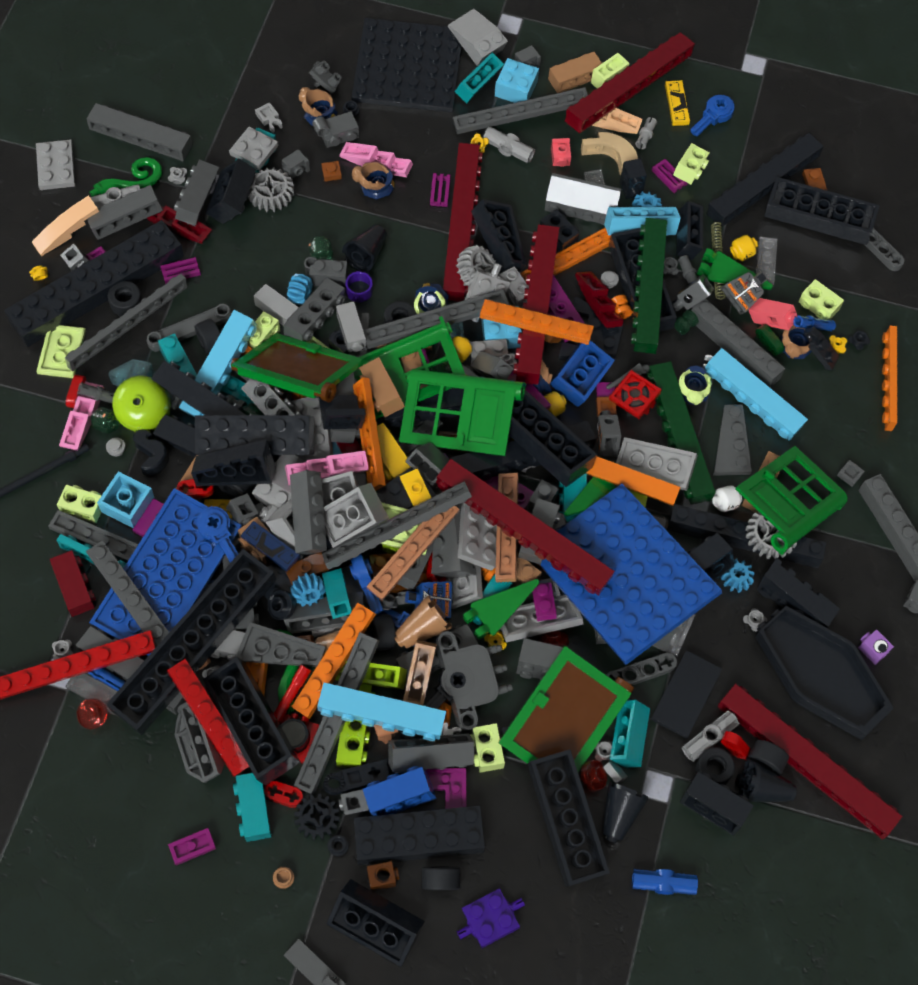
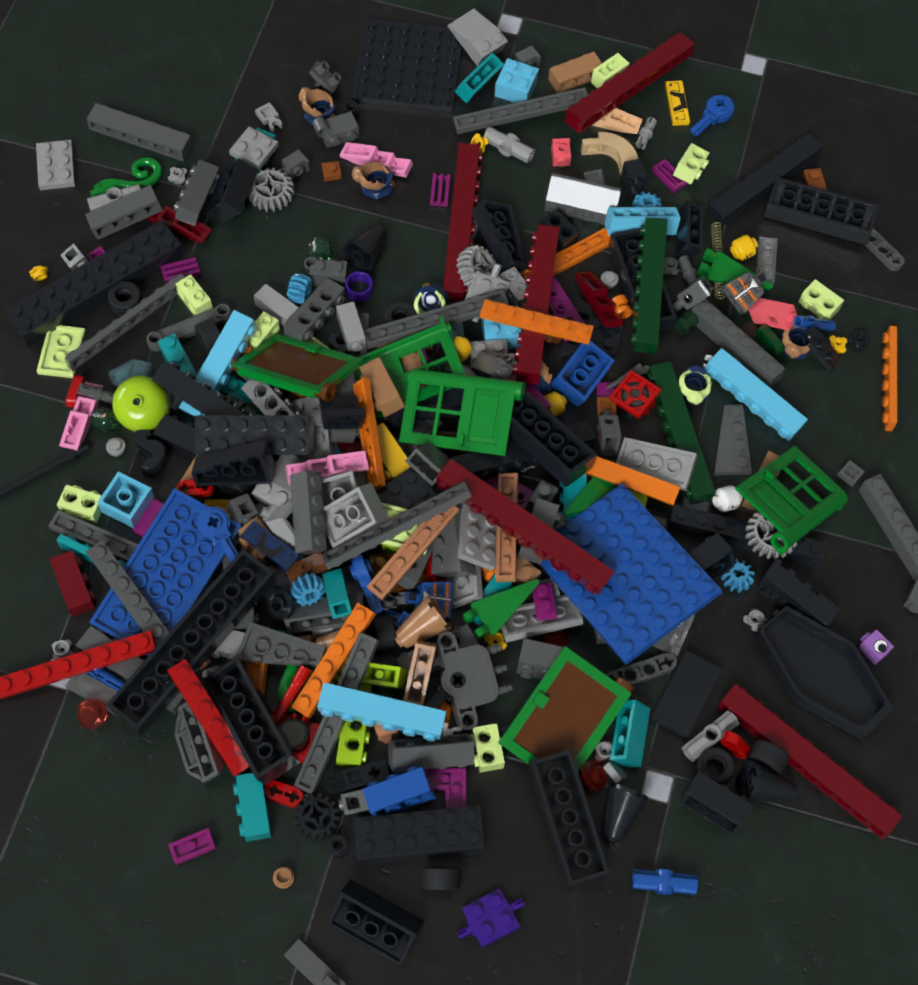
(62, 227): light nougat slope -> none
(193, 295): none -> yellowish green brick
(374, 870): reddish brown brick -> none
(415, 487): yellow plate -> none

